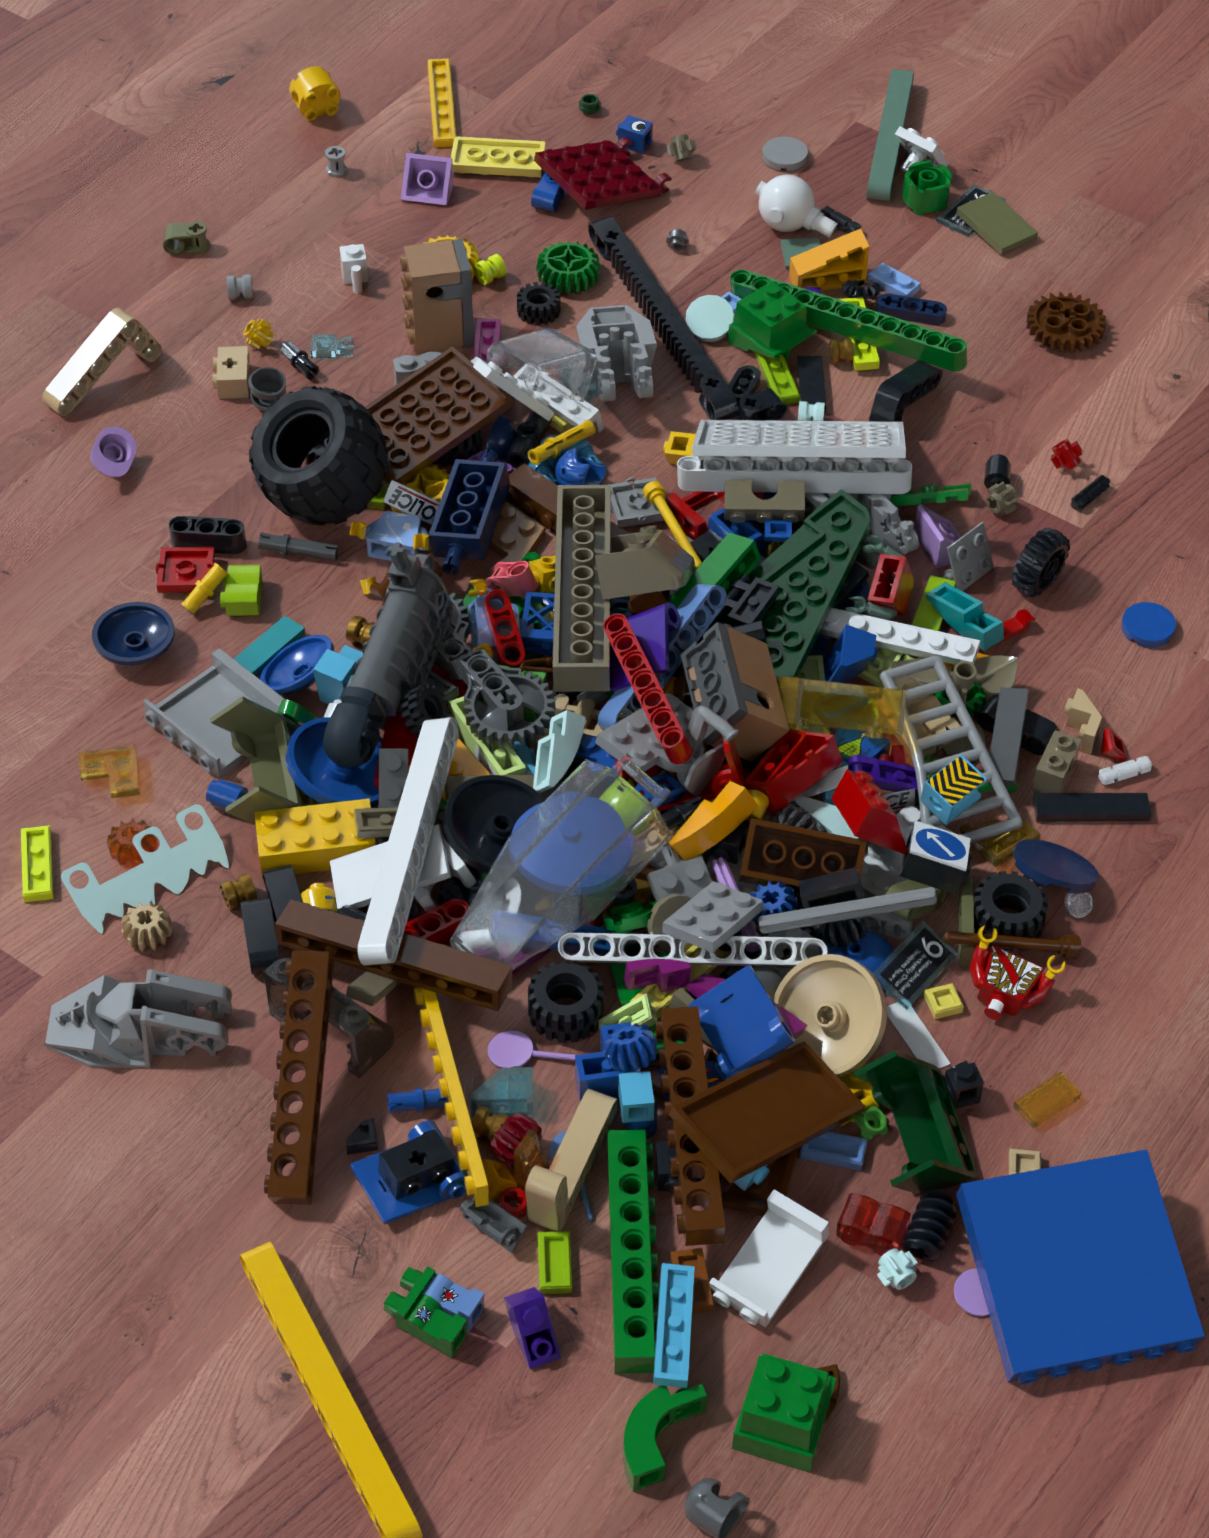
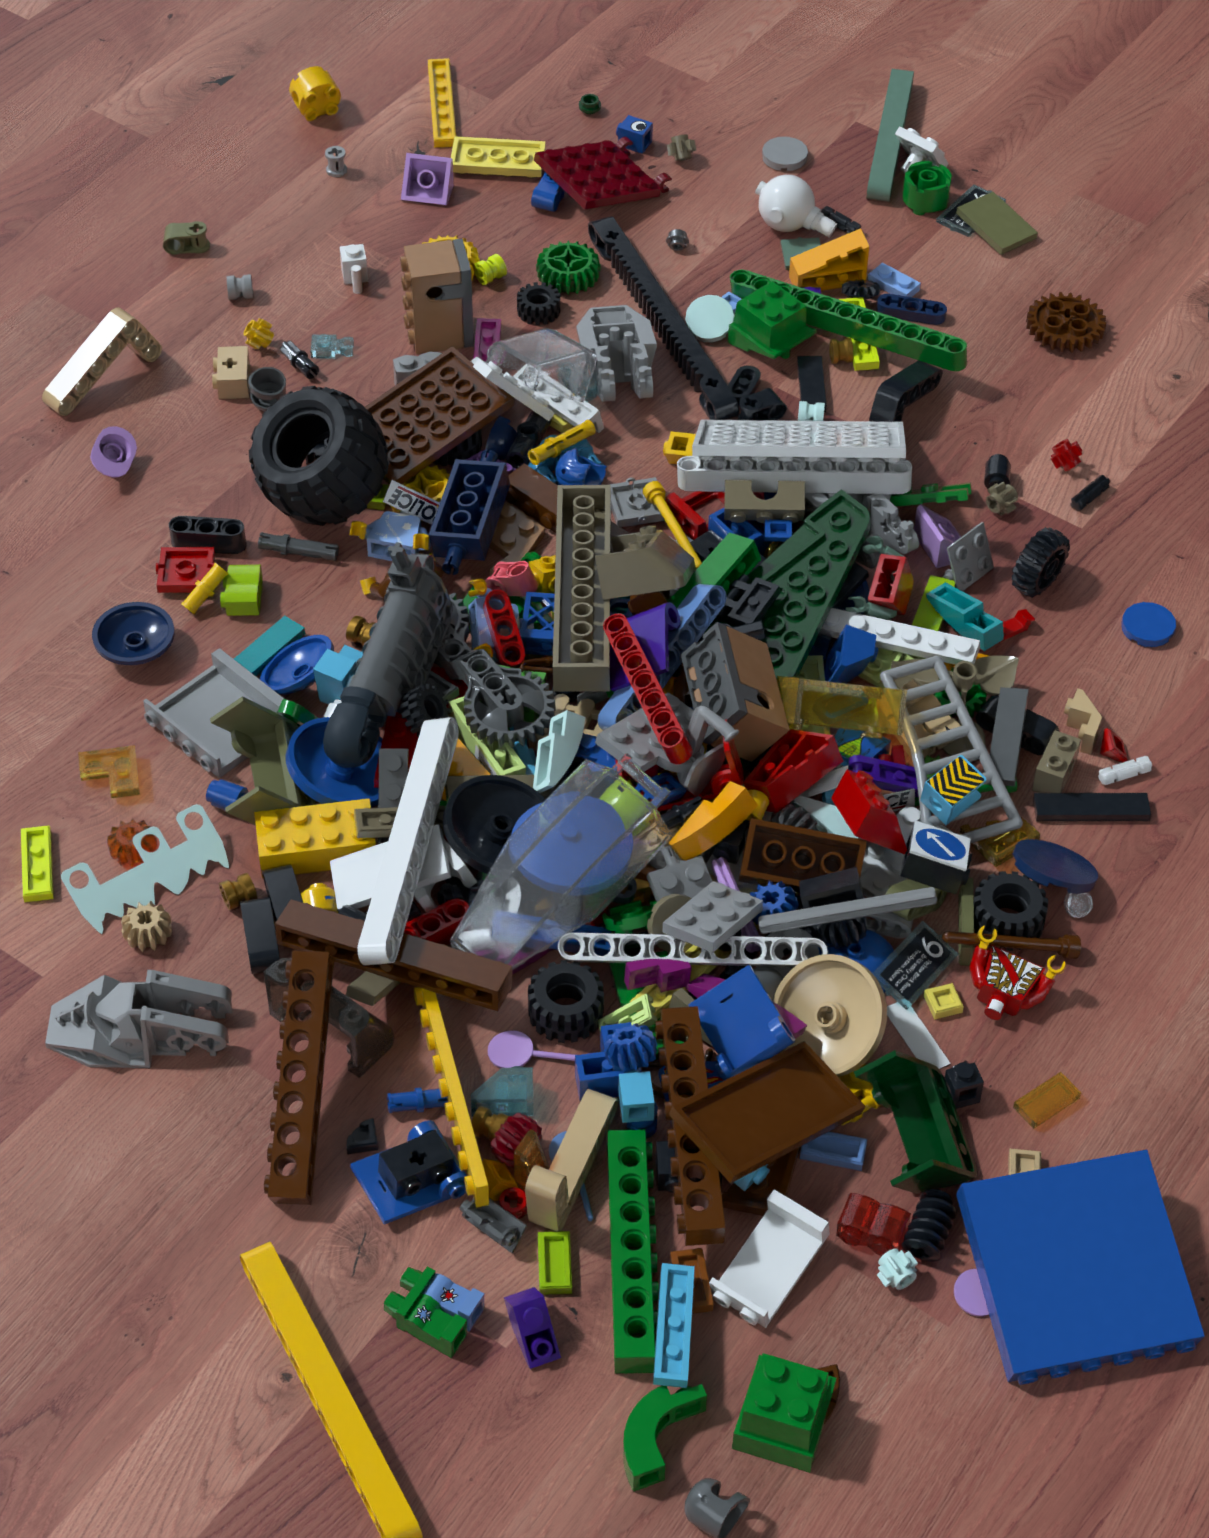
(778, 377): lime tile -> none
(878, 1120): bright green plate -> none

